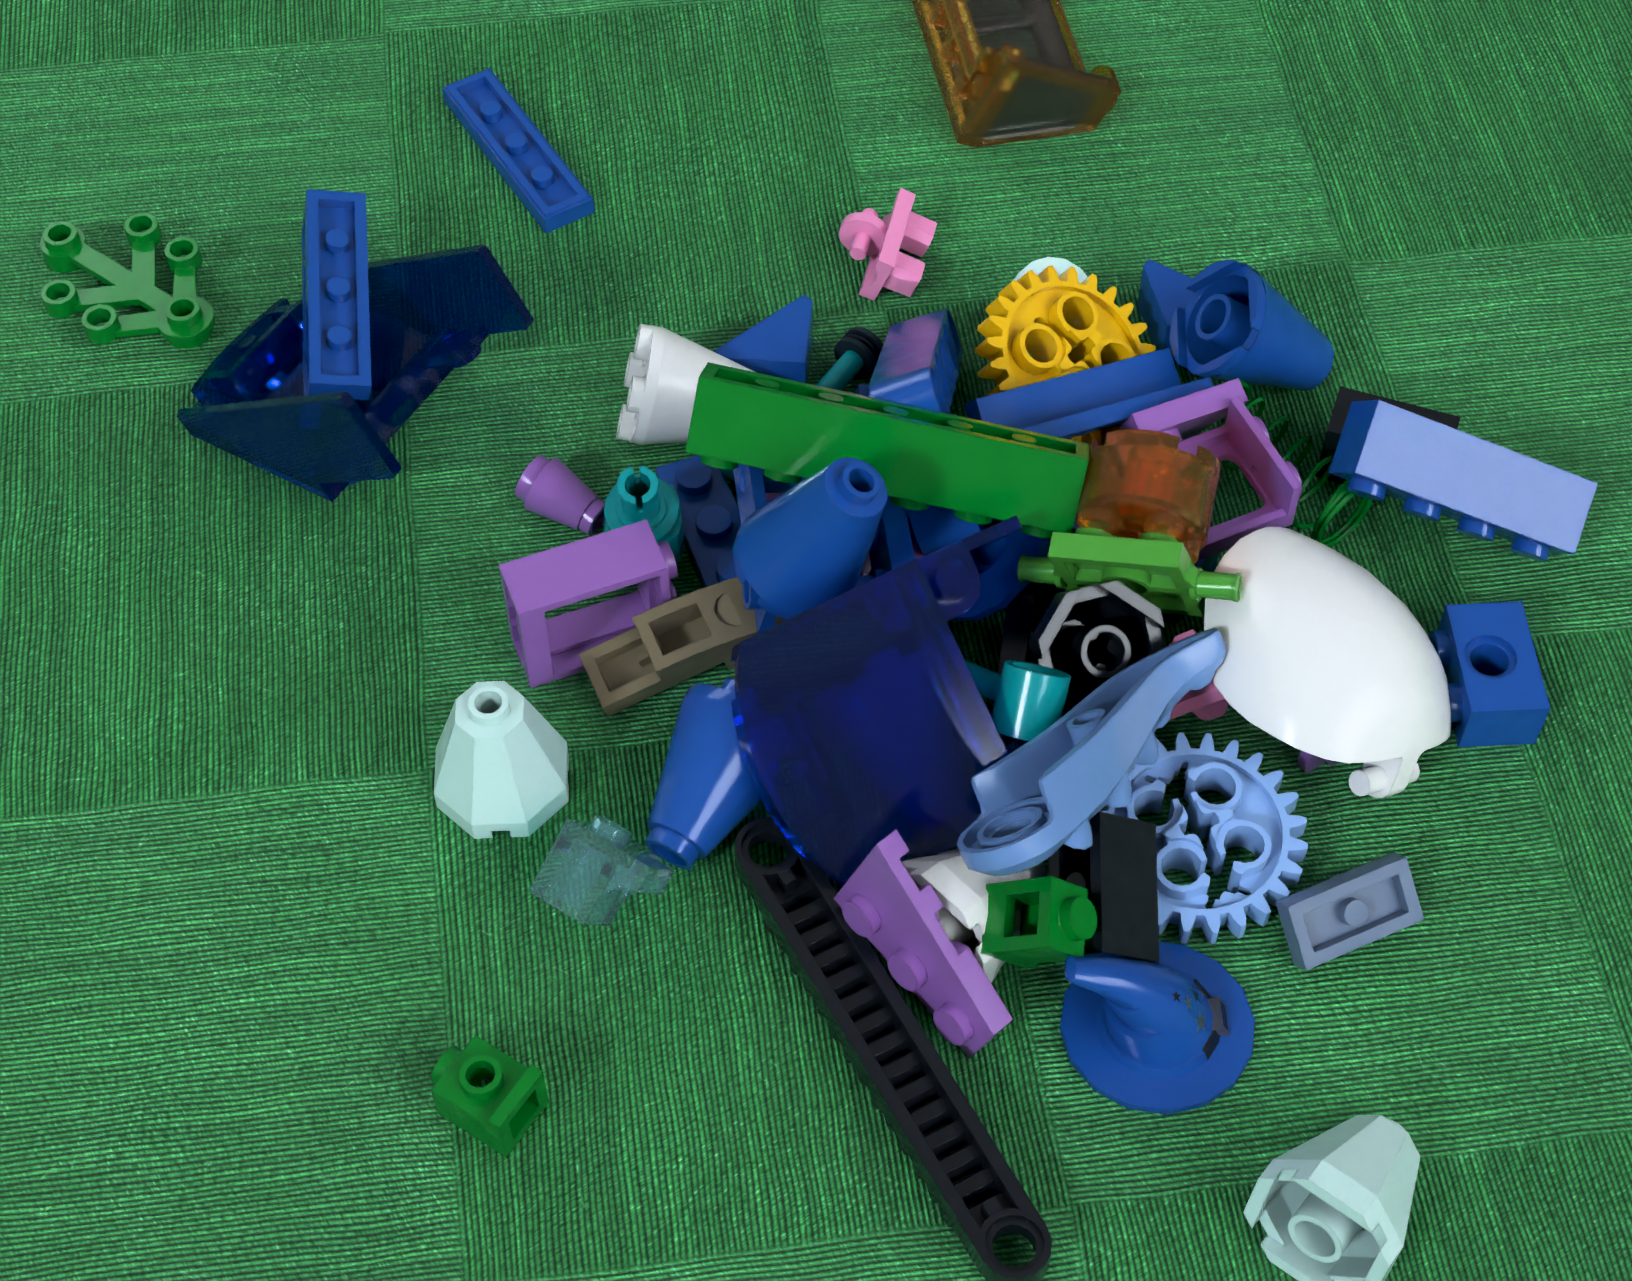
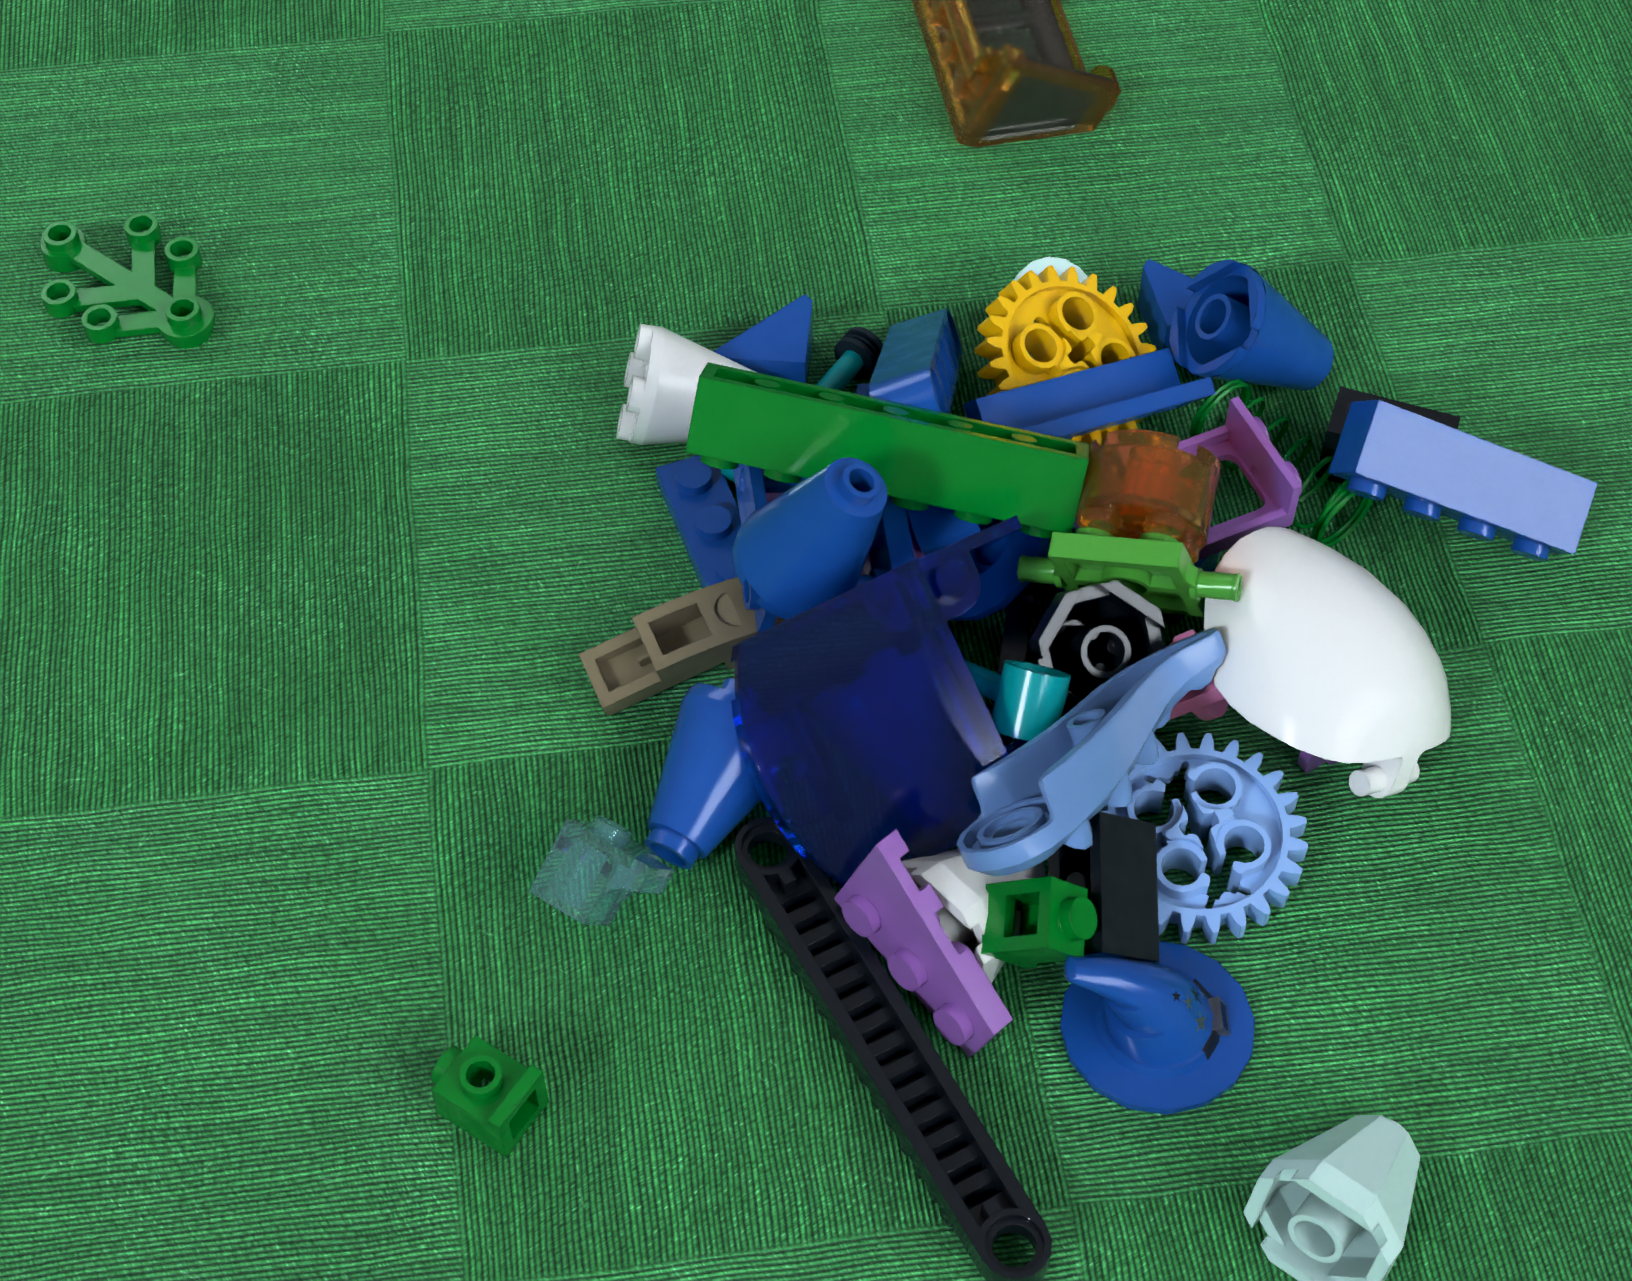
(335, 294): blue fence -> none
(423, 323): clear blue windscreen -> none
(499, 763): light aqua cone -> none
(518, 150): blue tile -> none
(560, 495): medium lavender cone -> none
(574, 573): medium lavender window -> none
(647, 498): teal piece -> none
(882, 239): bright pink hips -> none
(1189, 413): medium lavender wing -> none
(1349, 910): sand blue plate -> none
(1491, 674): blue brick -> none

